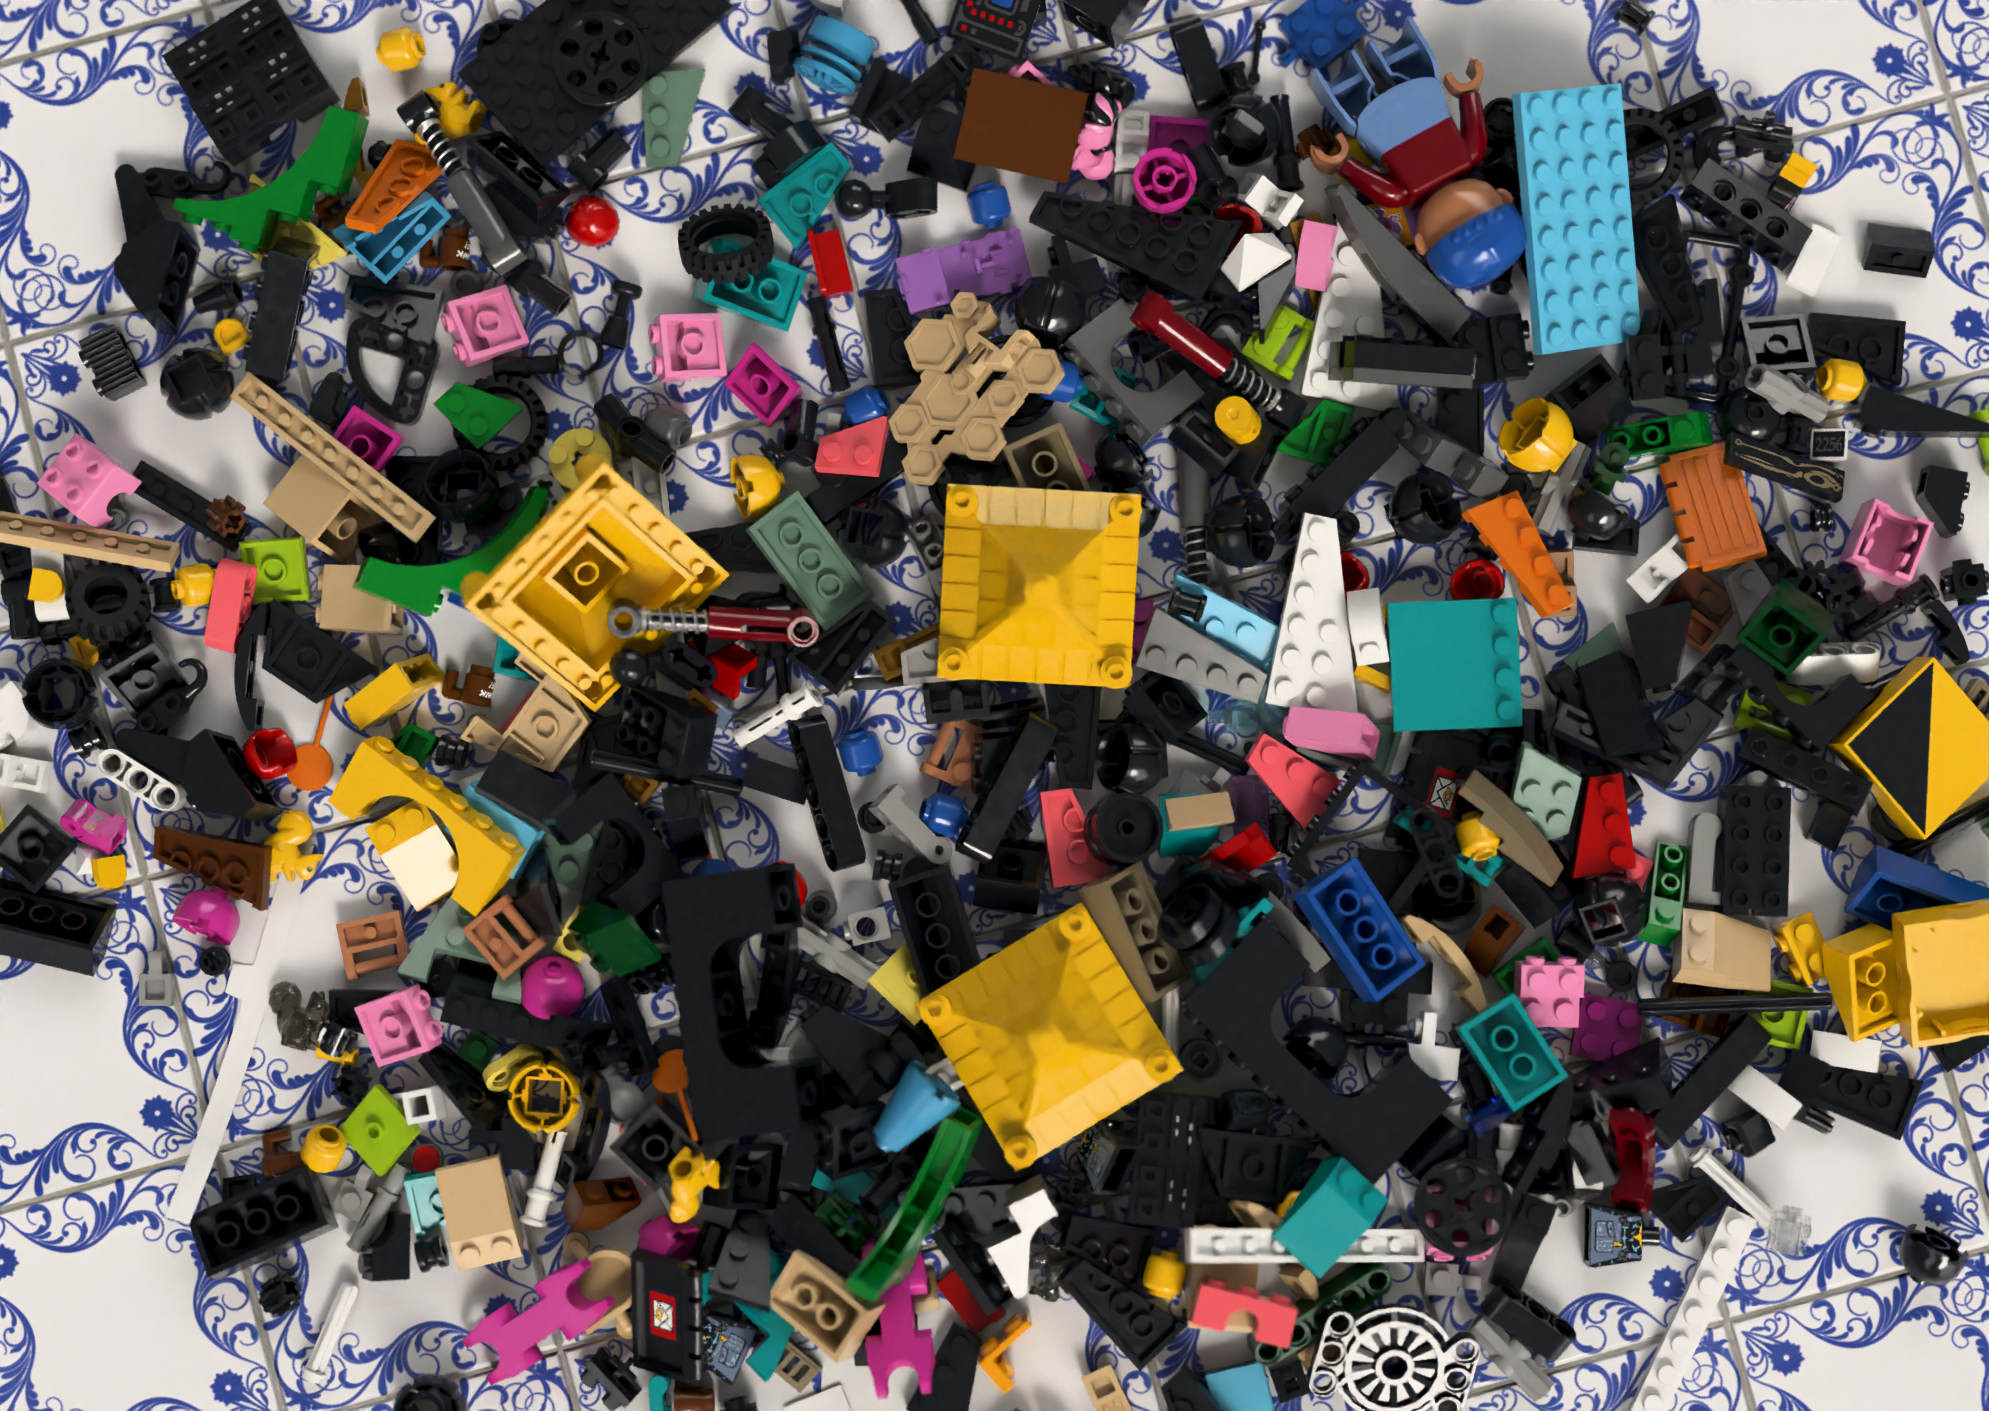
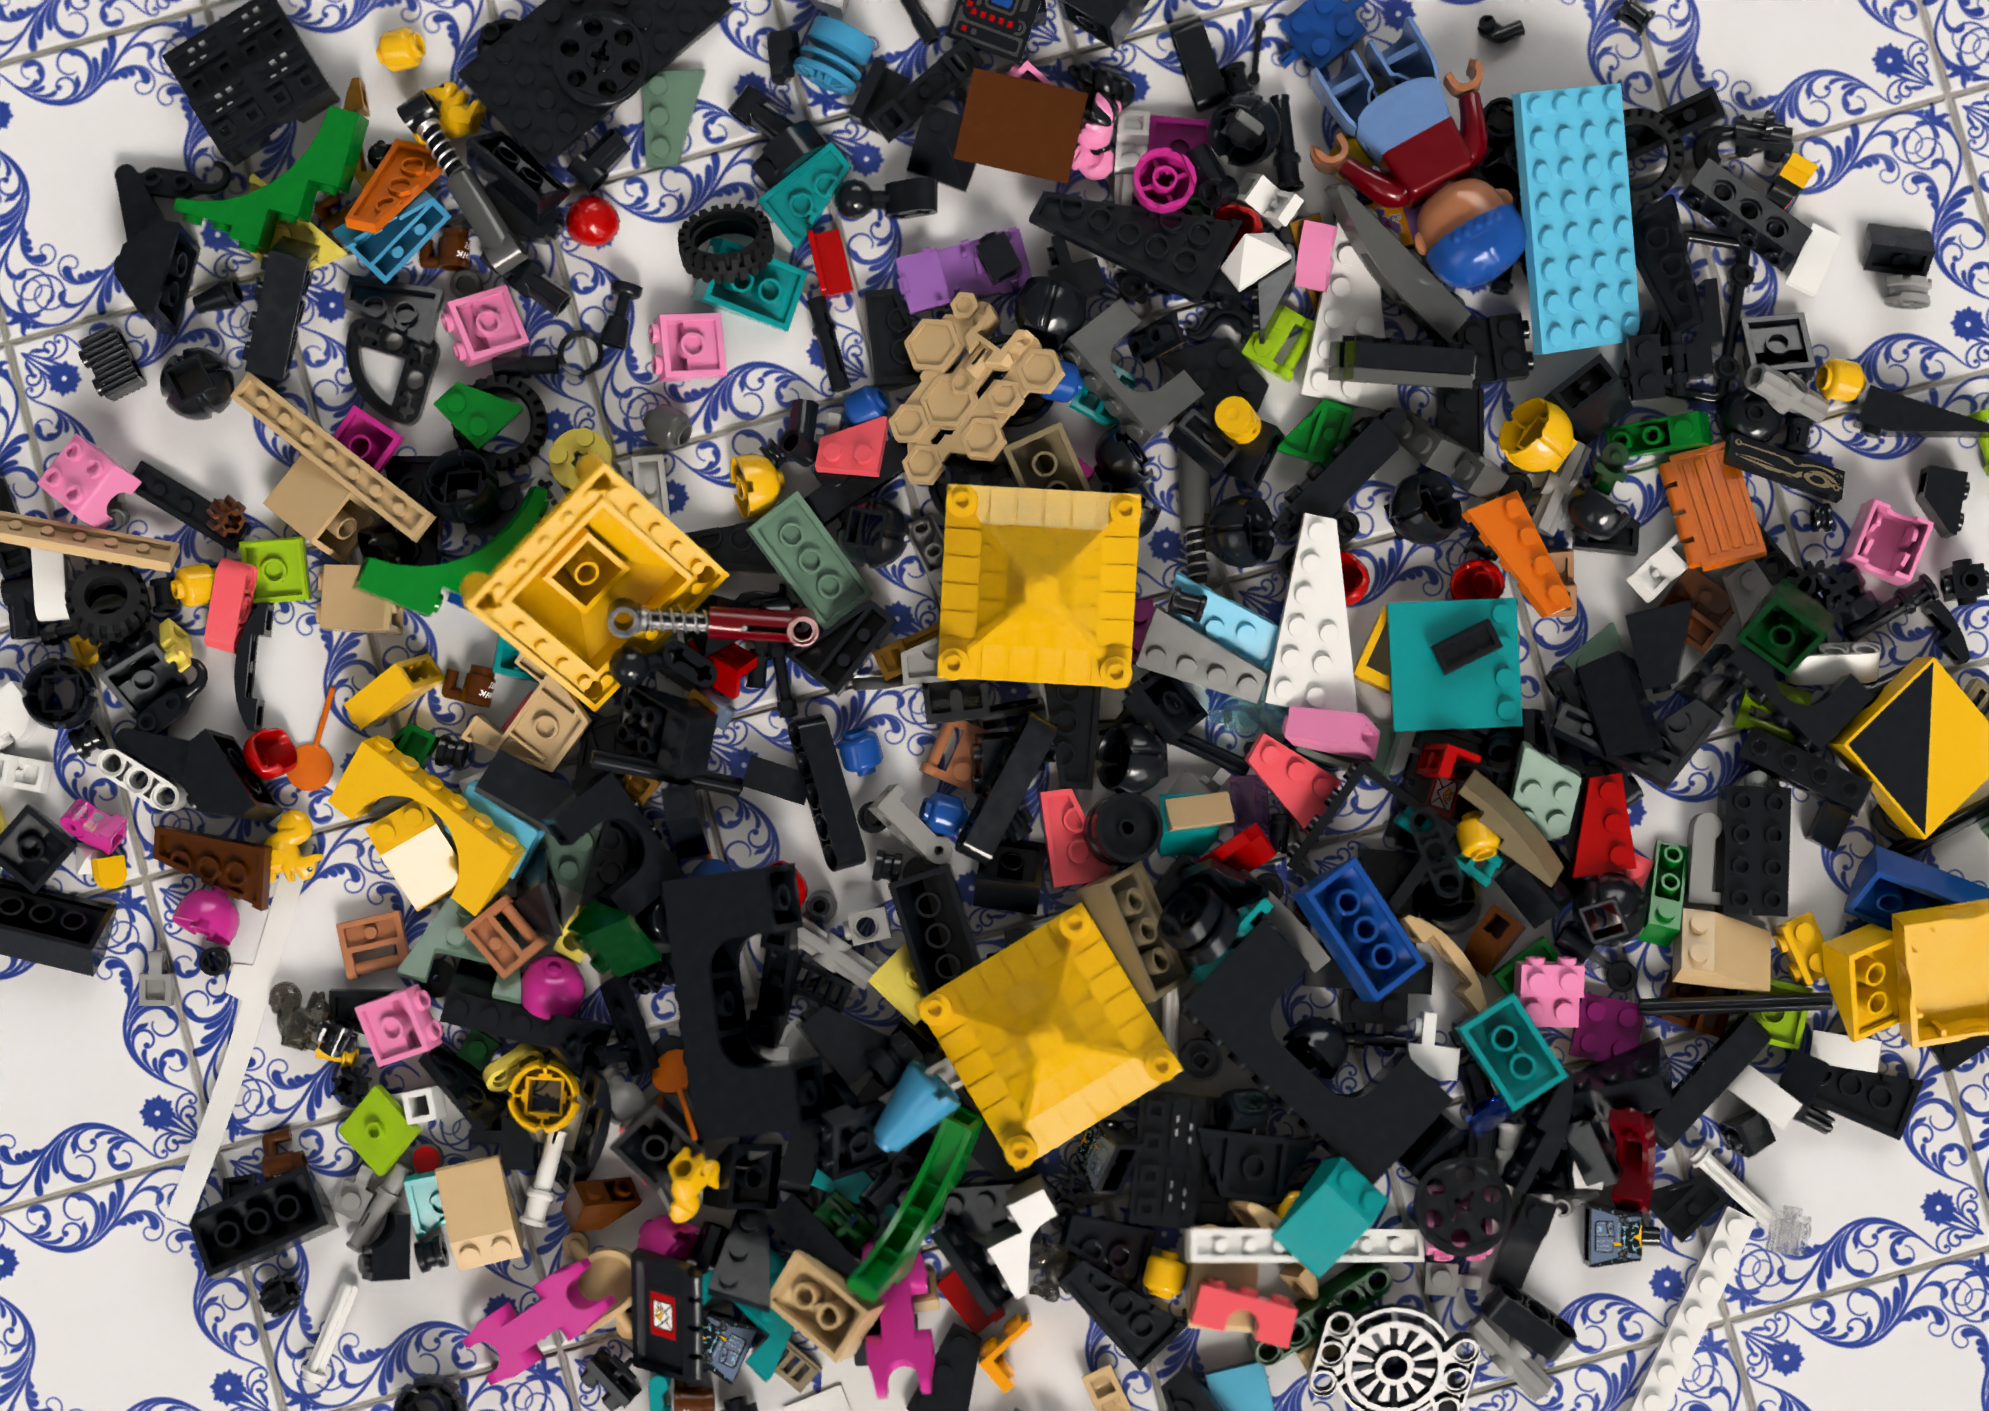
(46, 586): yellow tile -> none
(176, 644): none -> light yellow plate
(231, 335): yellow tile -> none
(309, 656): black wing -> none
(323, 1148): yellow head -> none
(331, 400): black rock -> none
(631, 435): black piece -> none
(763, 385): dark pink slope -> none
(790, 707): white pin -> none
(989, 204): blue head -> none
(998, 257): none -> black brick
(1159, 318): dark red piece -> none
(1290, 1381): black tile -> none
(1314, 136): reddish brown gear -> none
(1367, 626): white brick -> none
(1439, 760): none -> red panel
(1466, 647): none -> black plate
(1499, 34): none -> black arm
(1829, 445): slope -> none
(1865, 340): black wing -> none
(1908, 292): none -> light grey wheel
(1931, 1256): black cylinder -> none

